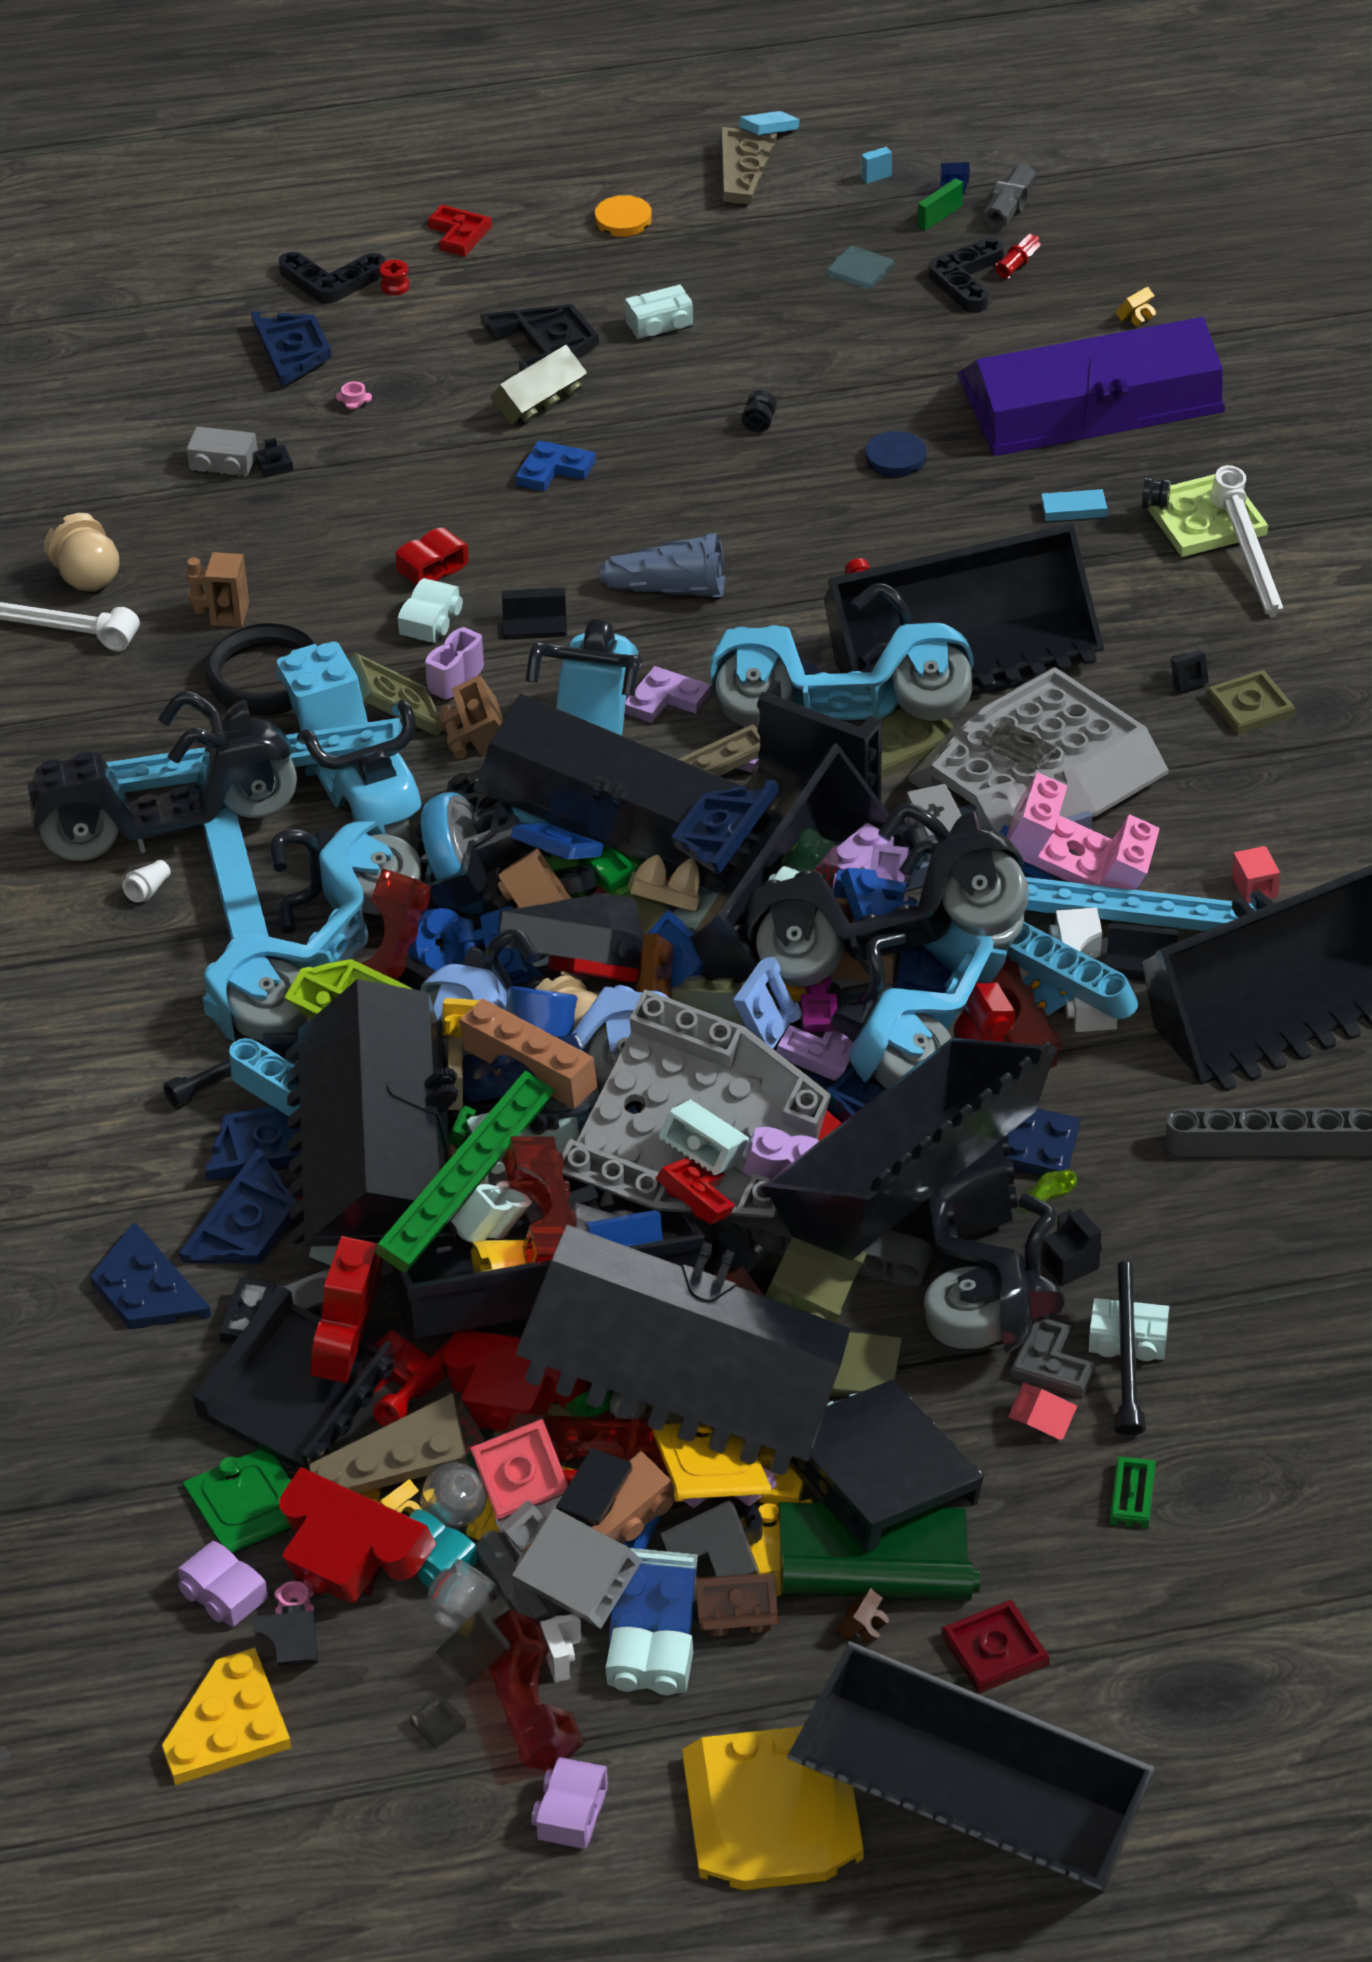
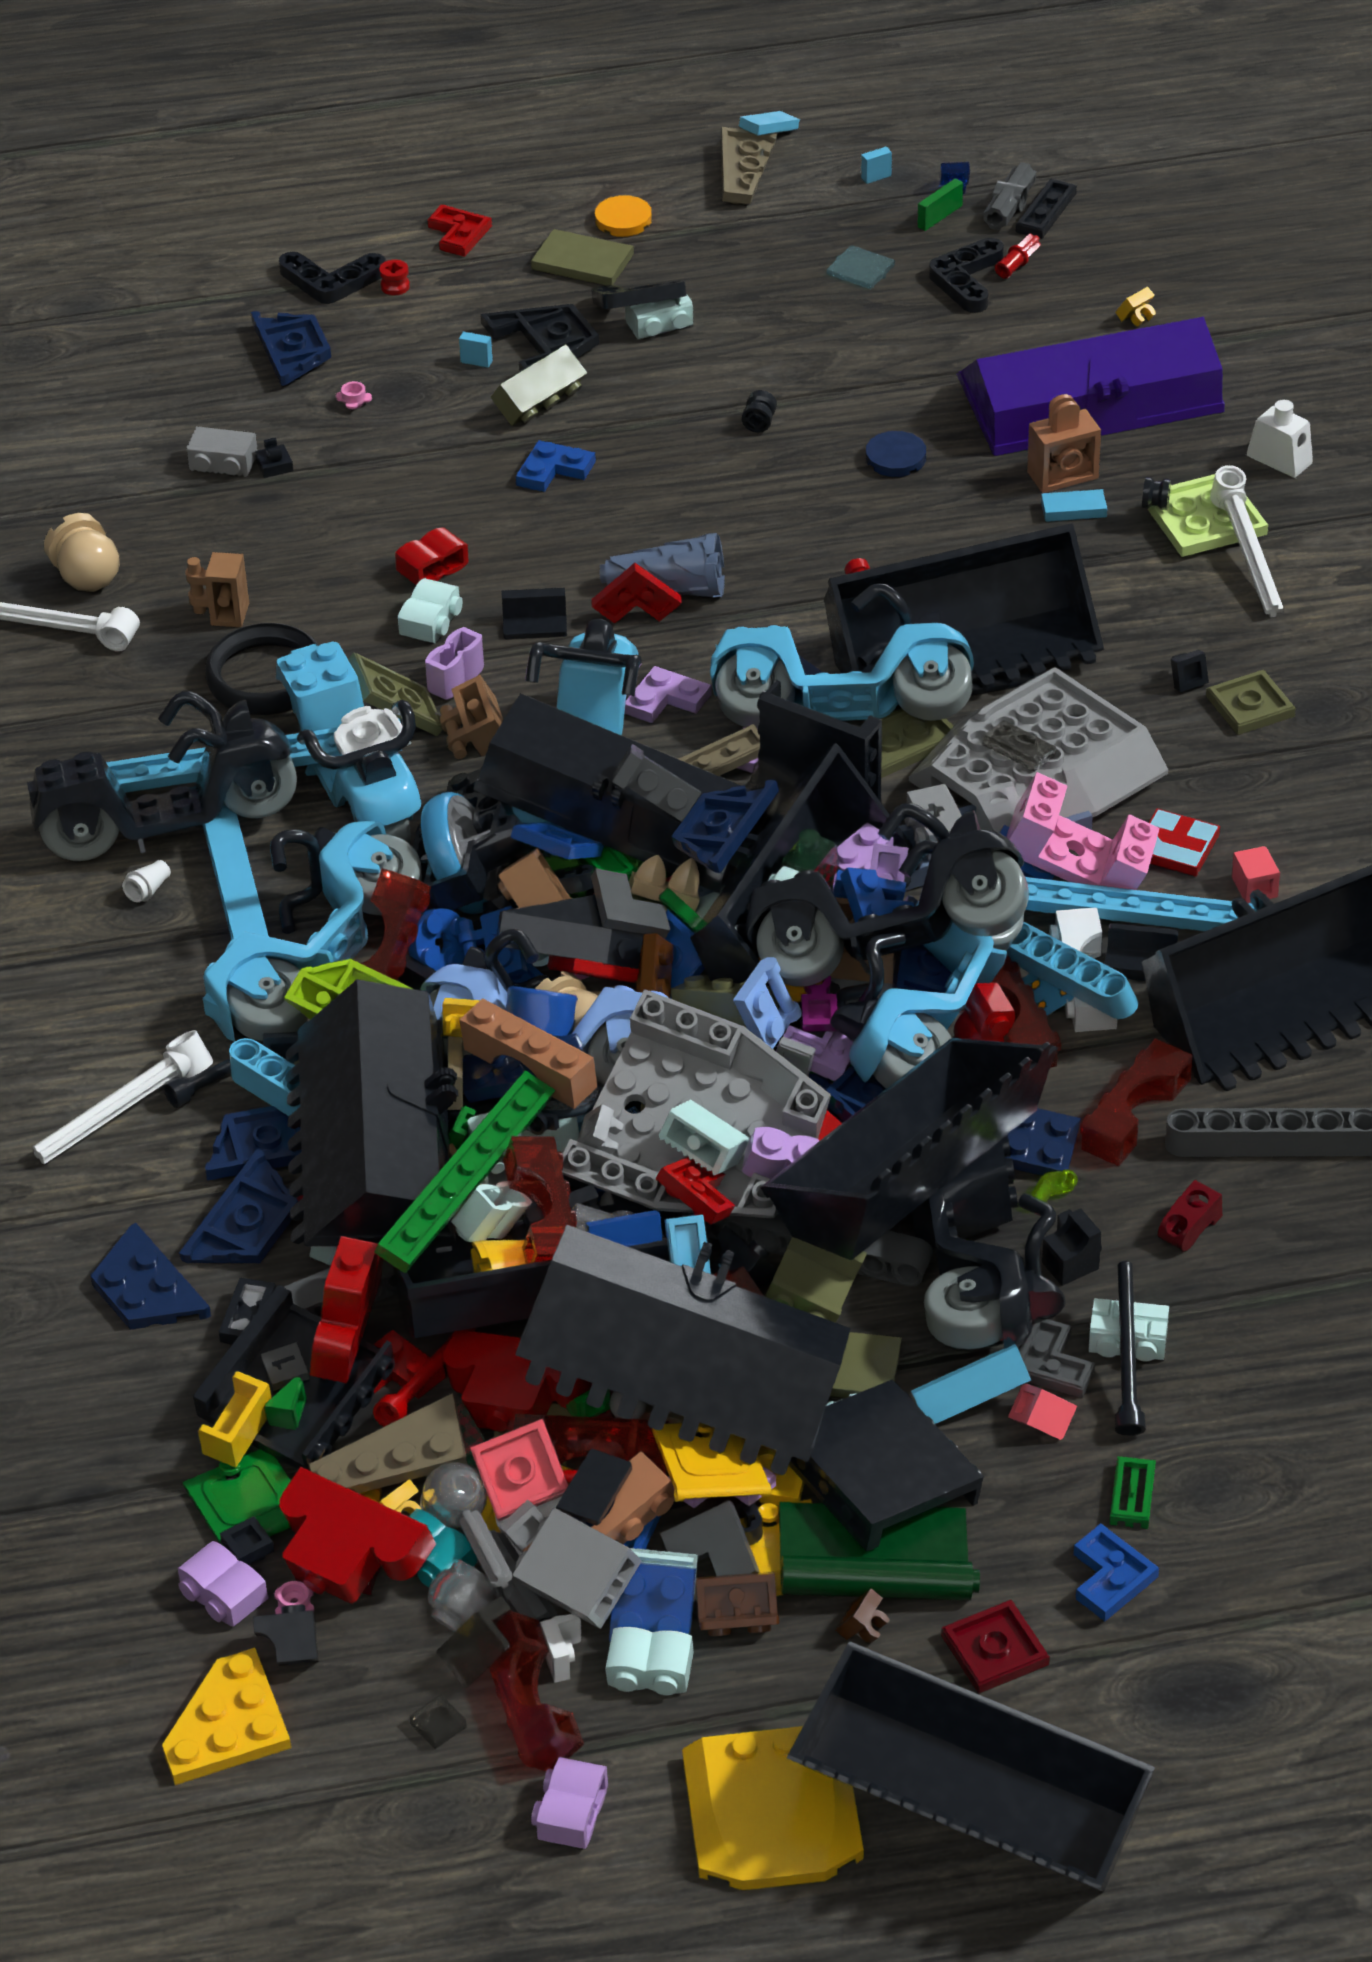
(184, 1058): none -> white piece
(238, 1422): none -> yellow panel
(247, 1541): none -> black tile
(284, 1365): none -> dark grey tile
(287, 1405): none -> green slope
(366, 728): none -> white tile
(475, 349): none -> medium azure tile
(485, 1549): none -> light grey axle
(582, 257): none -> olive tile
(596, 1128): none -> light grey tile
(615, 296): none -> black beam
(621, 911): none -> dark grey tile
(634, 589): none -> red plate
(655, 783): none -> dark grey bracket
(680, 908): none -> green tile
(685, 1240): none -> medium azure tile
(797, 1054): none -> light grey tile
(972, 1384): none -> medium azure tile
(1046, 208): none -> black tile
(1064, 446): none -> nougat brick
(1119, 1569): none -> blue plate
(1155, 1075): none -> clear red arch
(1182, 841): none -> tile
(1190, 1216): none -> dark red leg
(1282, 440): none -> white torso

